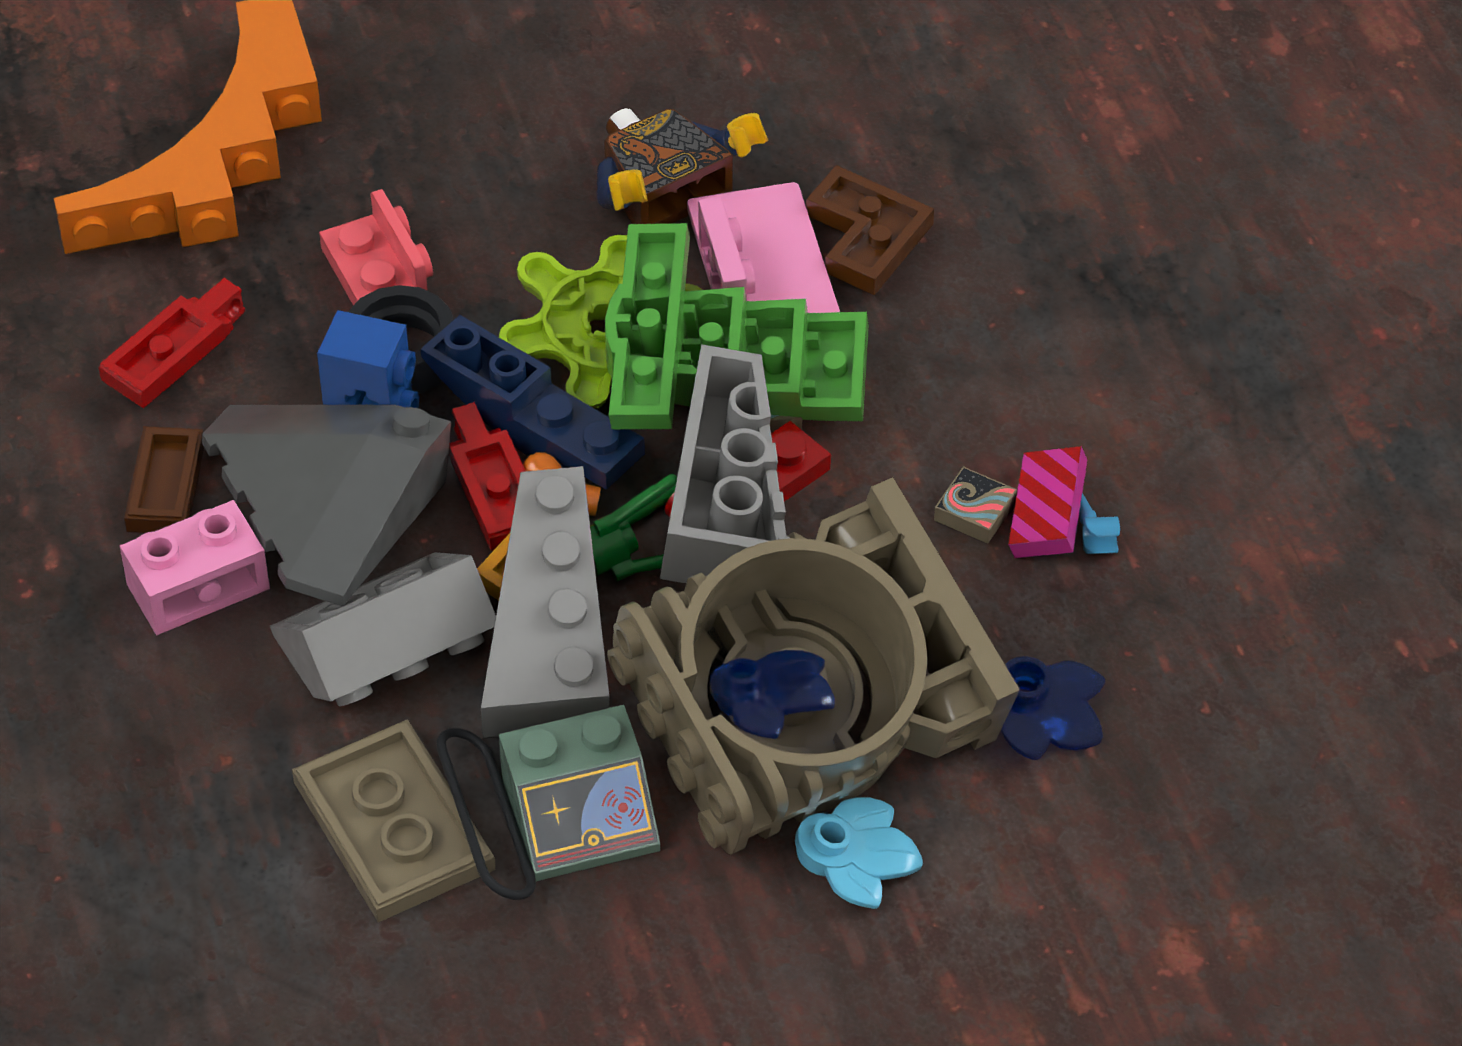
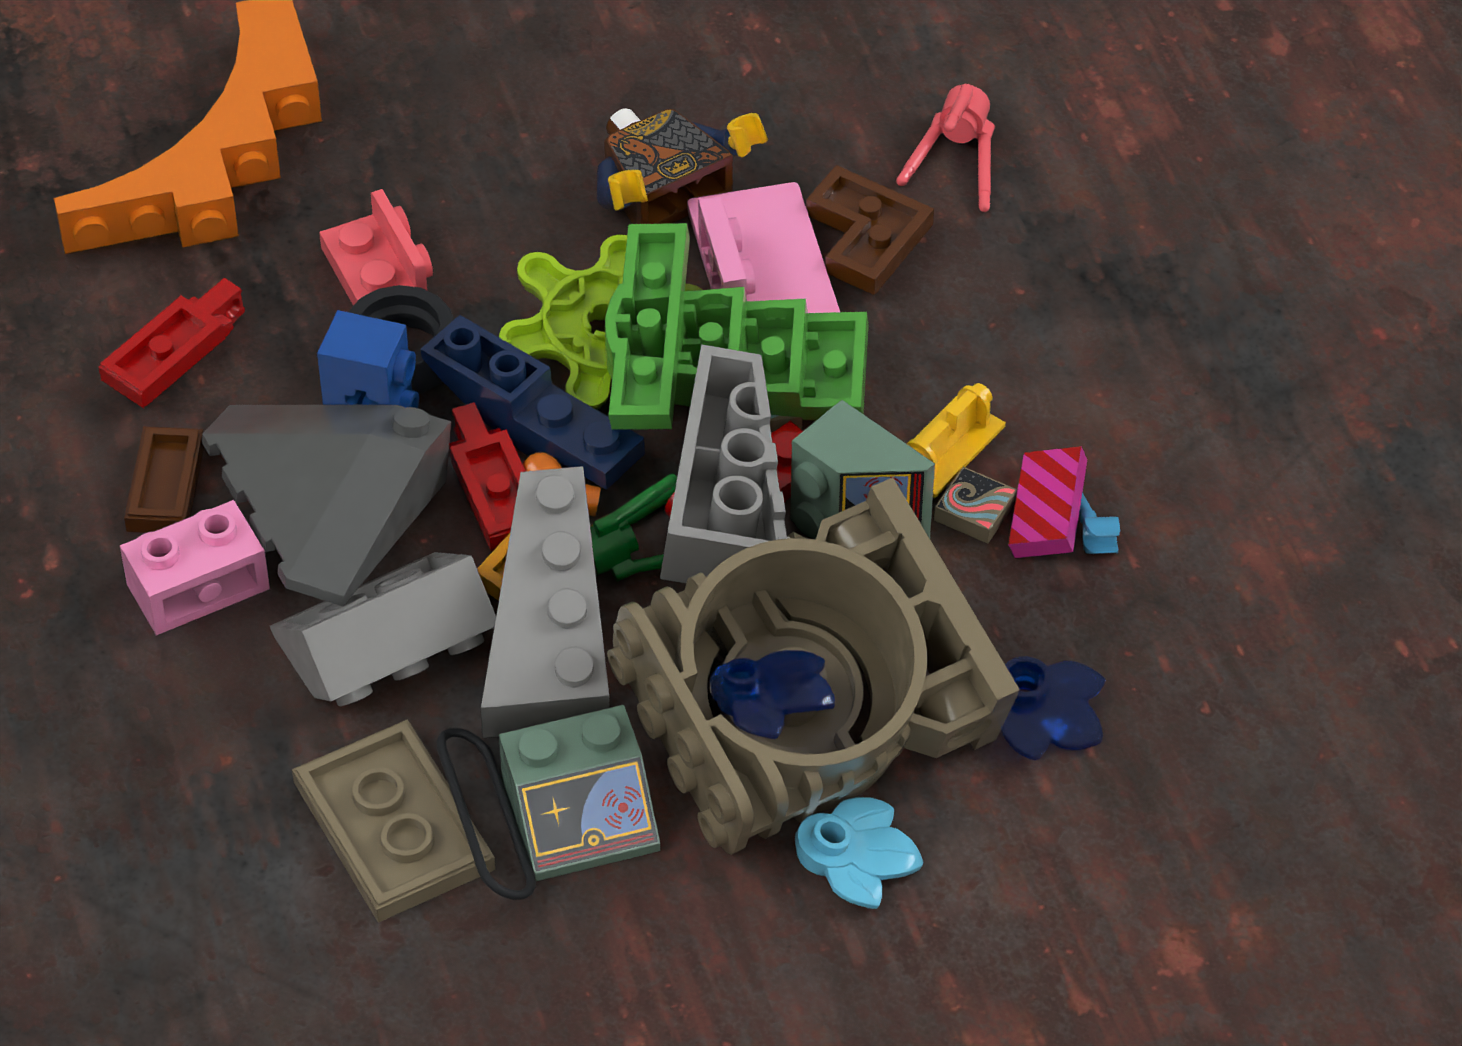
(842, 459): none -> sand green slope
(958, 434): none -> yellow hinge
(960, 121): none -> coral plant

